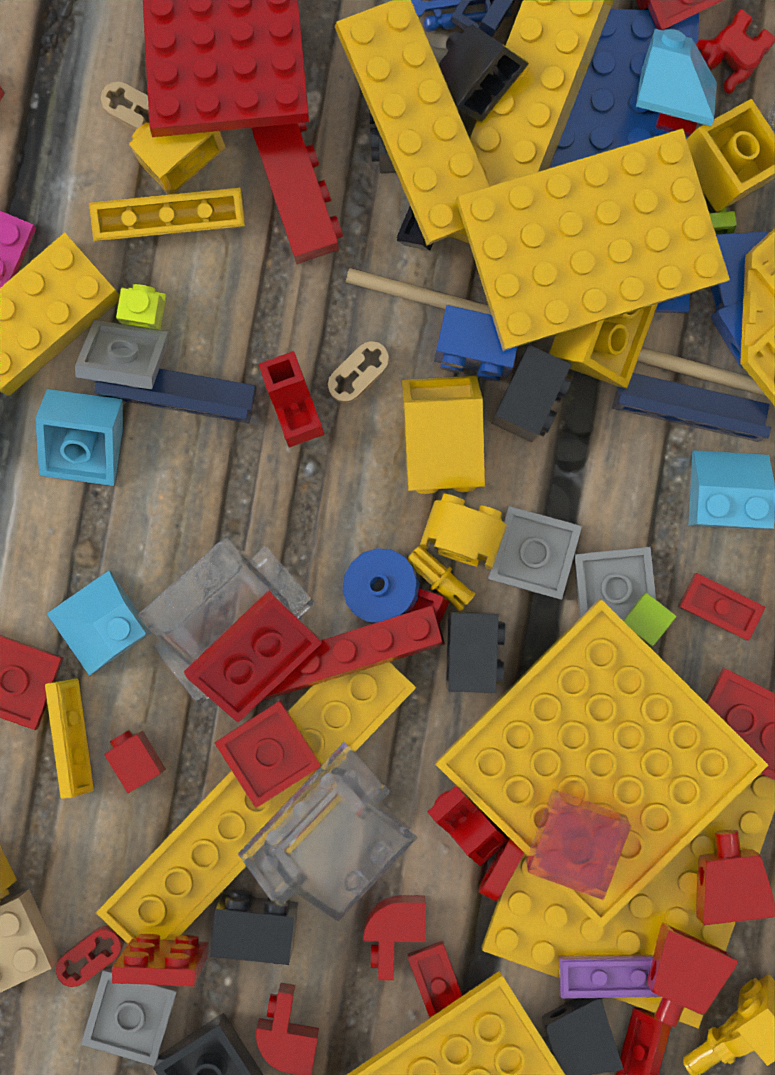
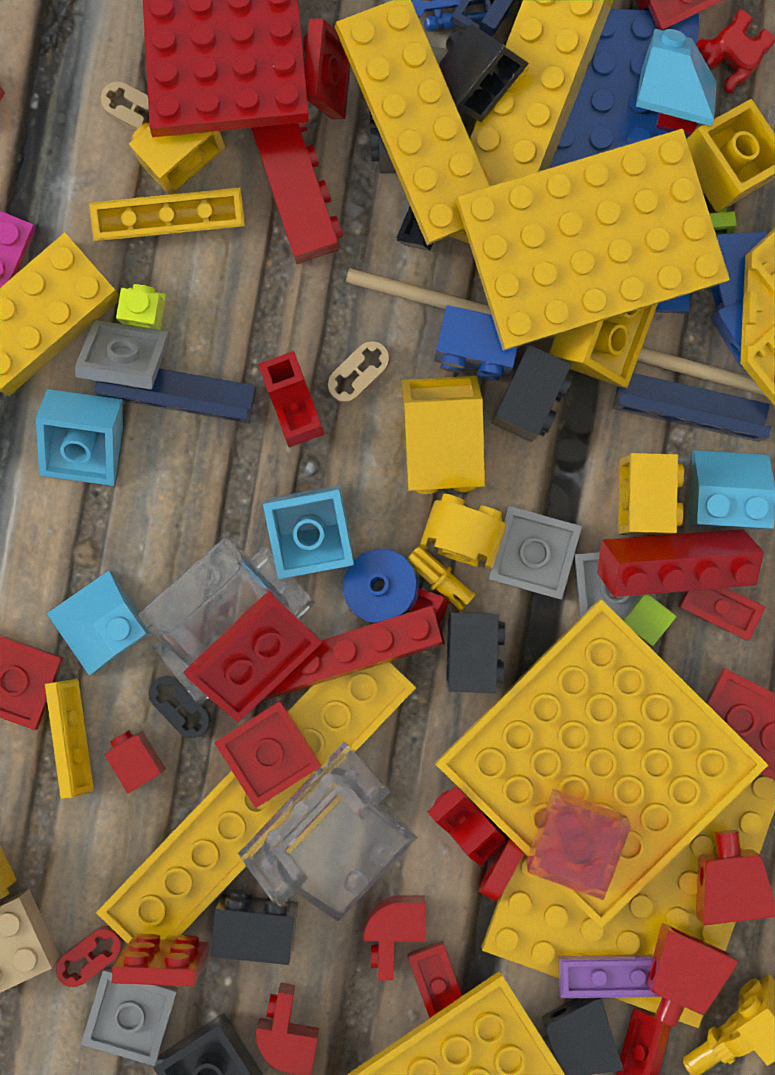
(173, 713): none -> black beam
(308, 531): none -> medium azure slope
(326, 69): none -> red plate
(649, 494): none -> yellow brick
(679, 562): none -> red brick

